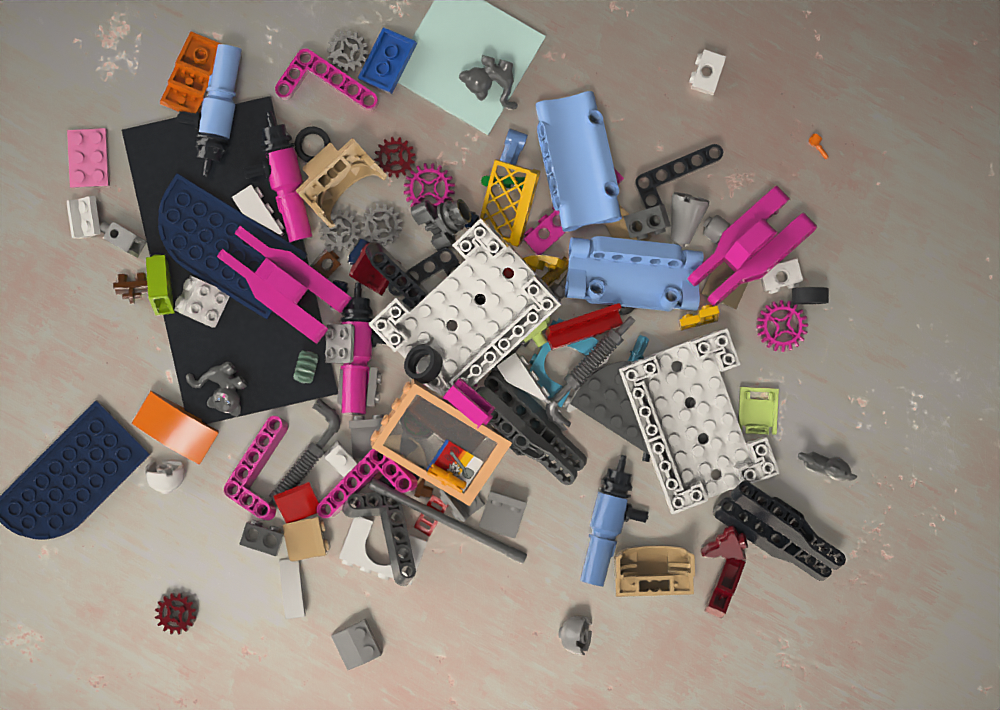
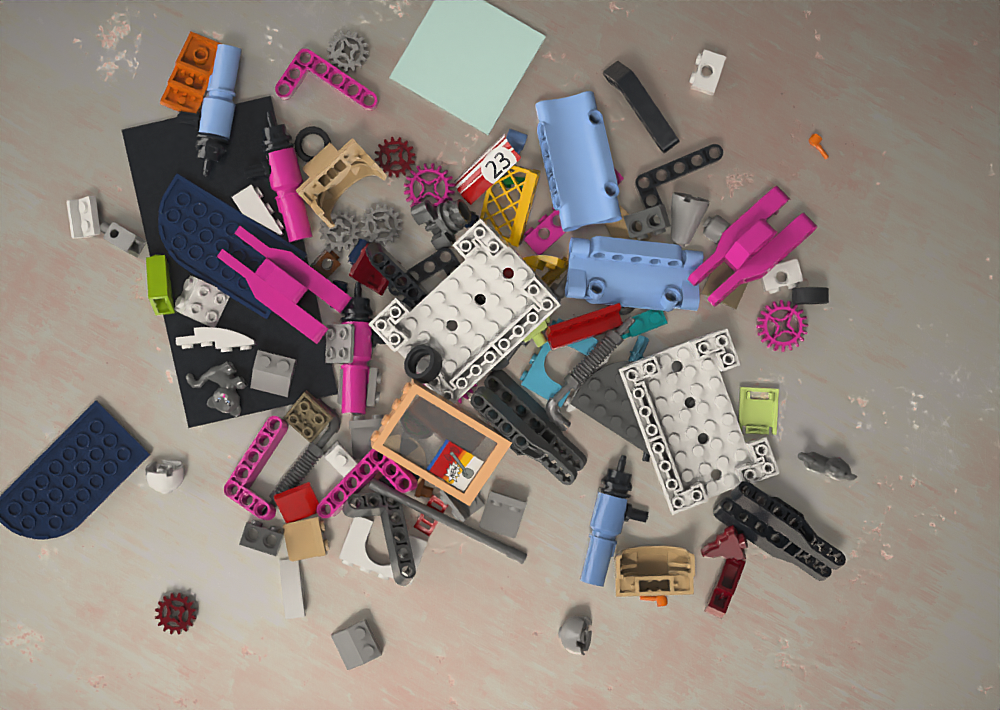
(88, 158): bright pink plate -> none
(131, 289): reddish brown hips -> none
(175, 427): orange slope -> none
(223, 339): none -> white slope
(273, 373): none -> light grey slope
(306, 367): sand green gear -> none
(308, 416): none -> dark tan tile
(387, 60): blue plate -> none
(446, 478): light orange pin -> none
(469, 403): dark pink window -> none
(480, 79): dark grey animal -> none
(486, 170): none -> sticker
(517, 374): white slope -> none
(642, 104): none -> black beam
(645, 322): none -> teal hinge
(661, 599): none -> orange hand
(705, 316): yellow plate -> none

